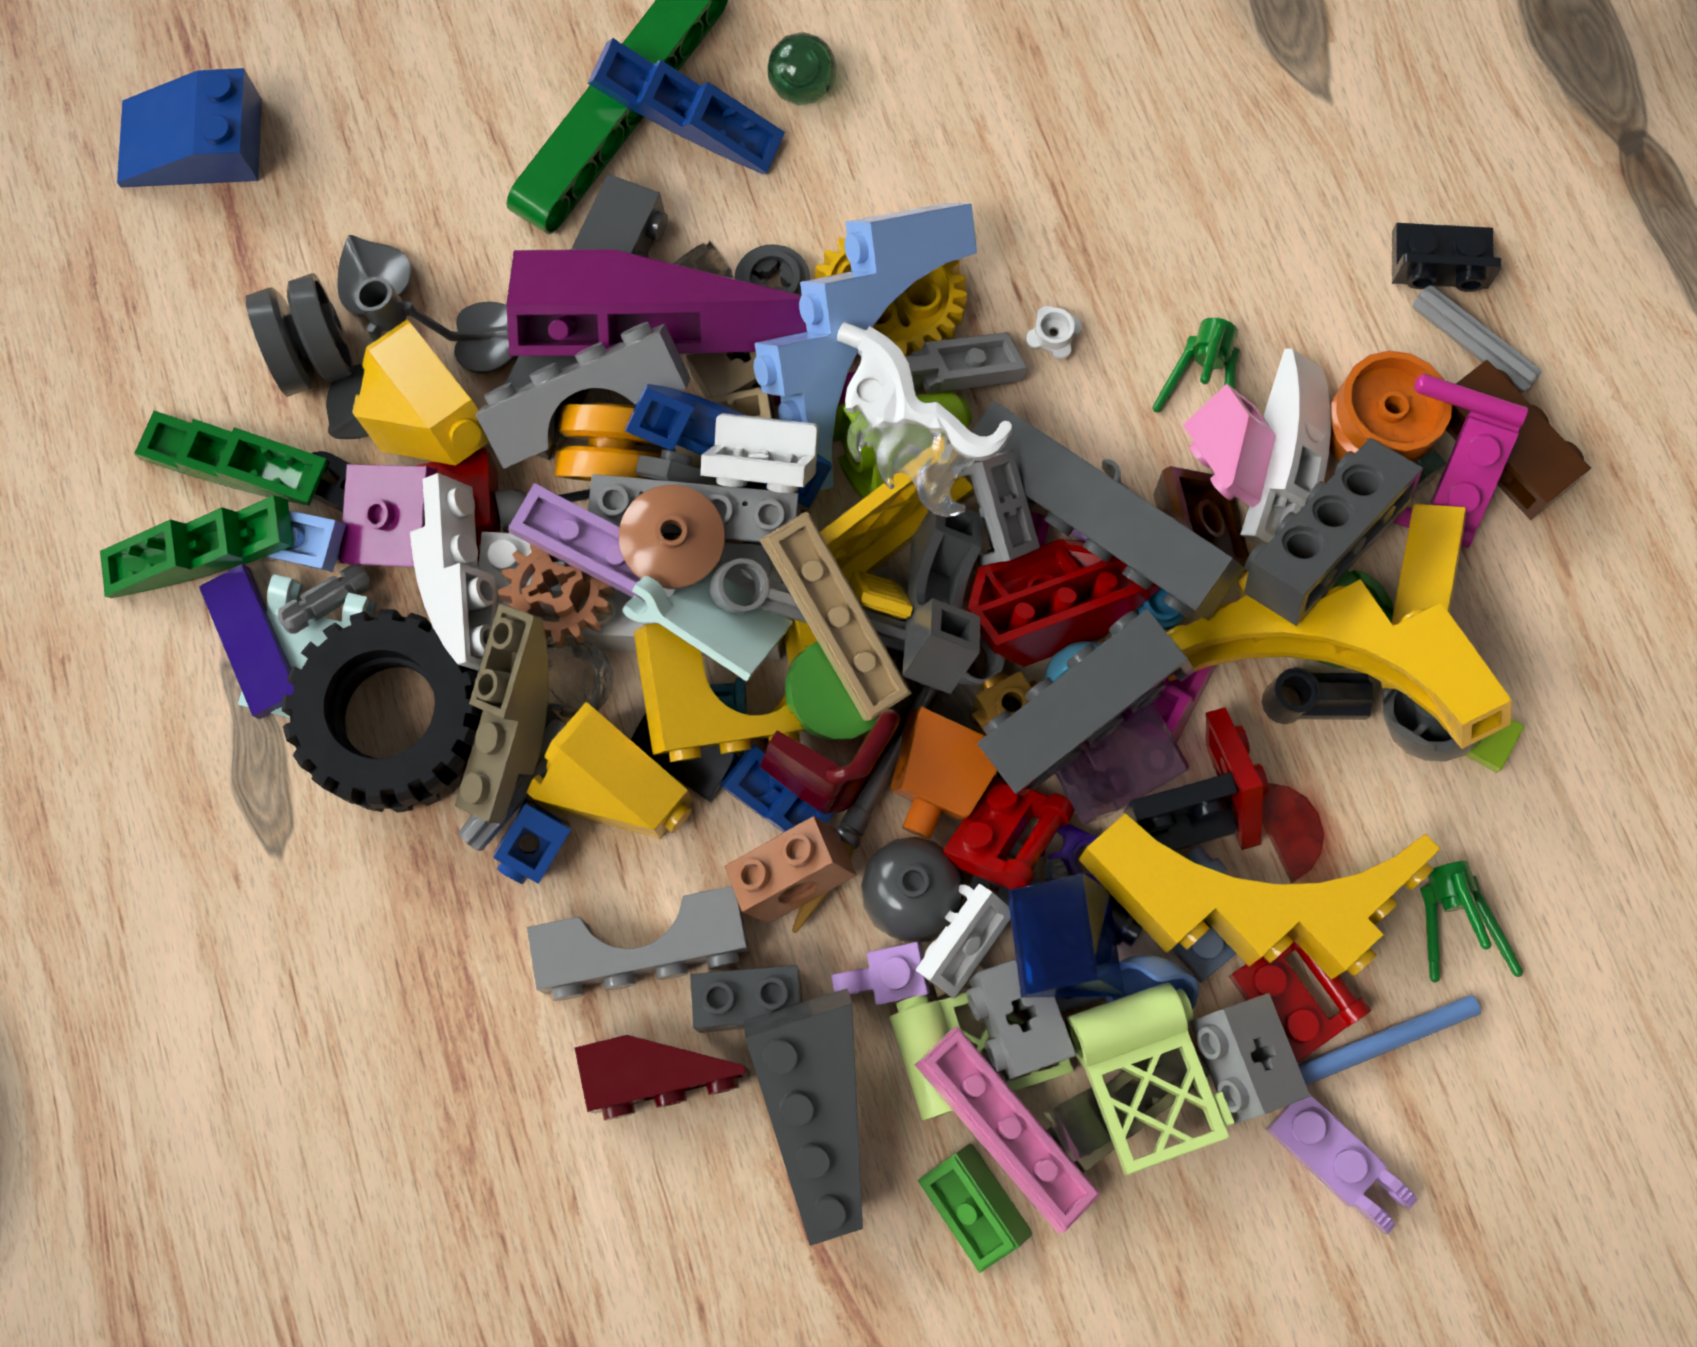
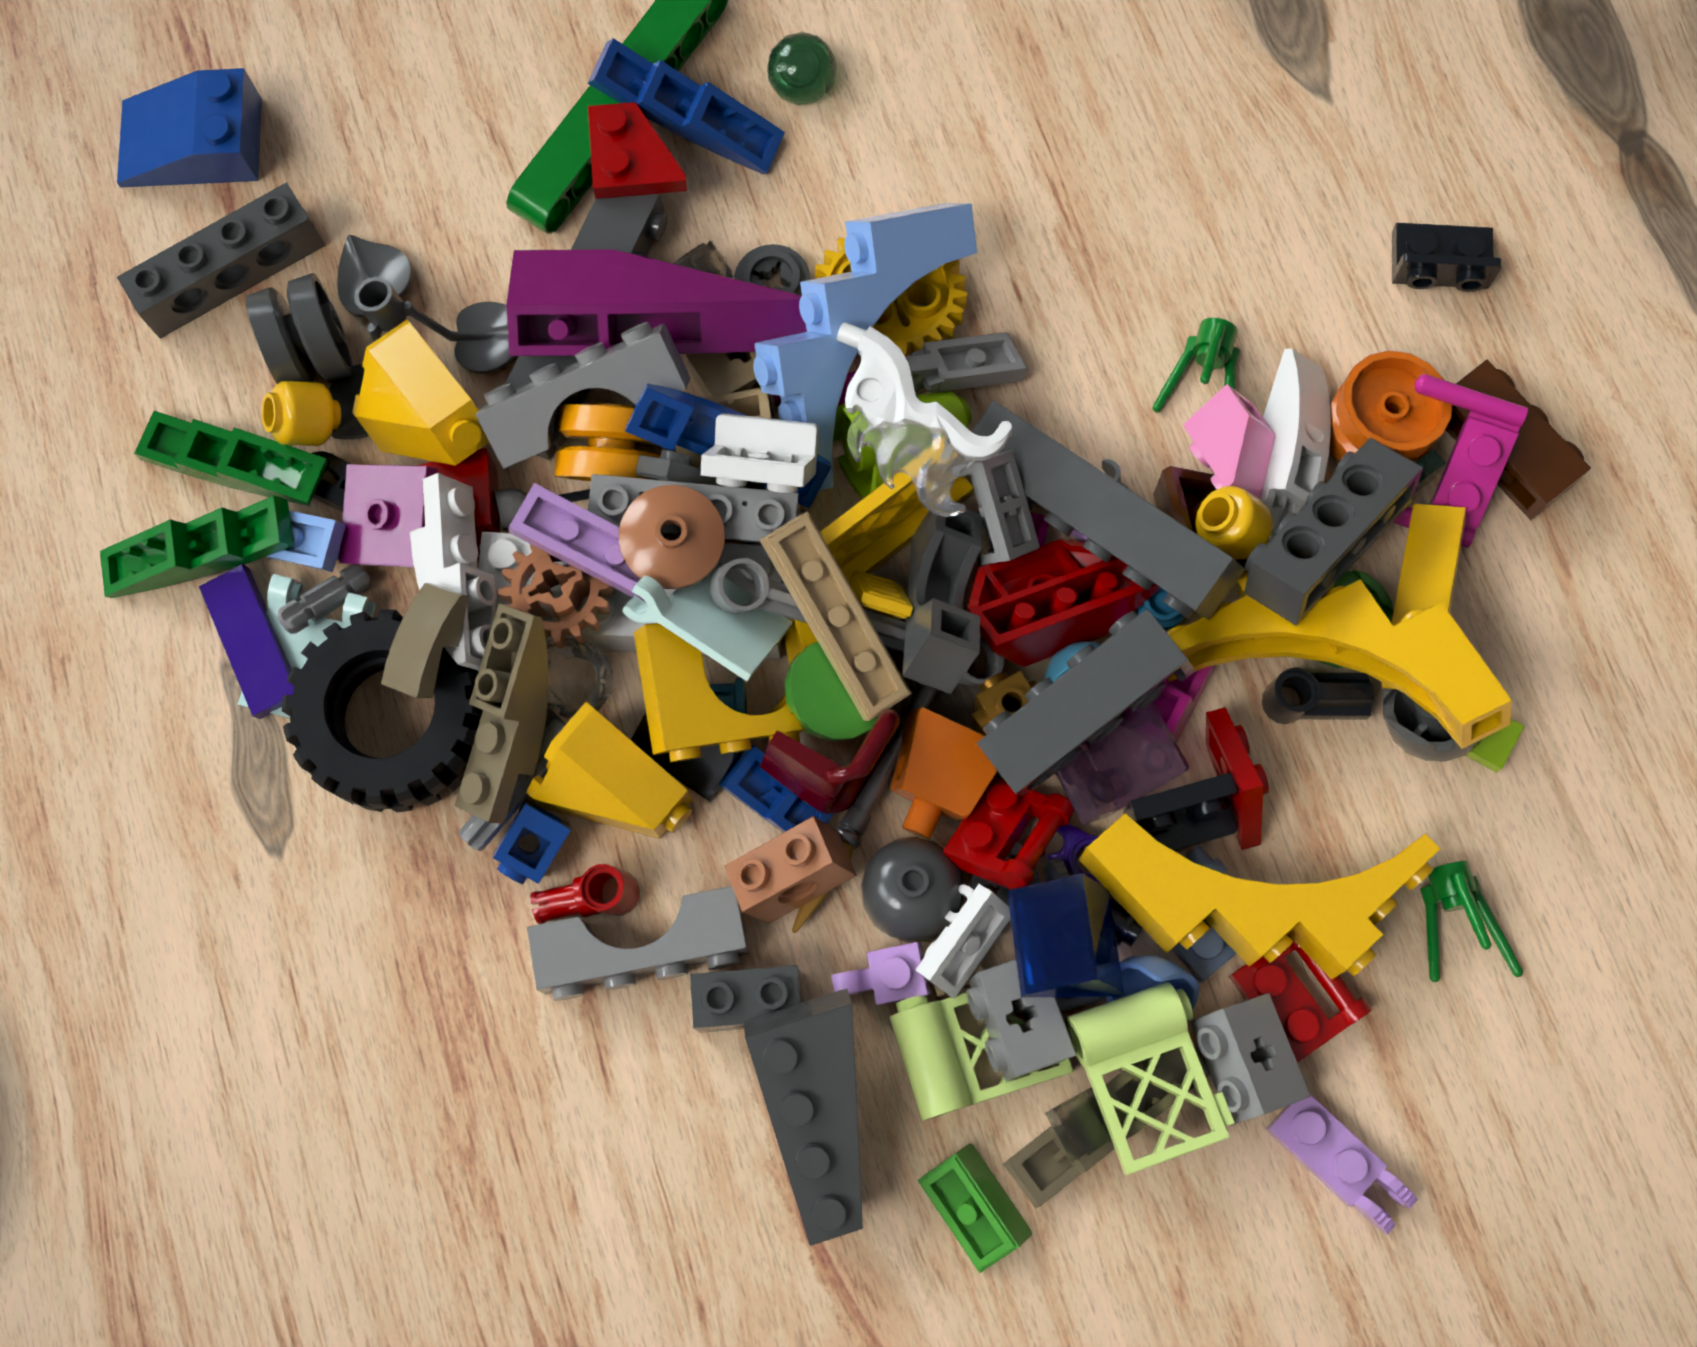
(221, 261): none -> dark grey brick
(300, 413): none -> yellow head
(428, 626): none -> dark tan slope
(585, 895): none -> red pin
(629, 154): none -> red wing
(638, 1070): dark red slope -> none
(1007, 1130): bright pink tile -> none
(1060, 320): white plate -> none
(1234, 521): none -> yellow head
(1292, 829): clear red plate -> none
(1389, 1039): medium blue bar -> none
(1475, 337): light grey axle -> none

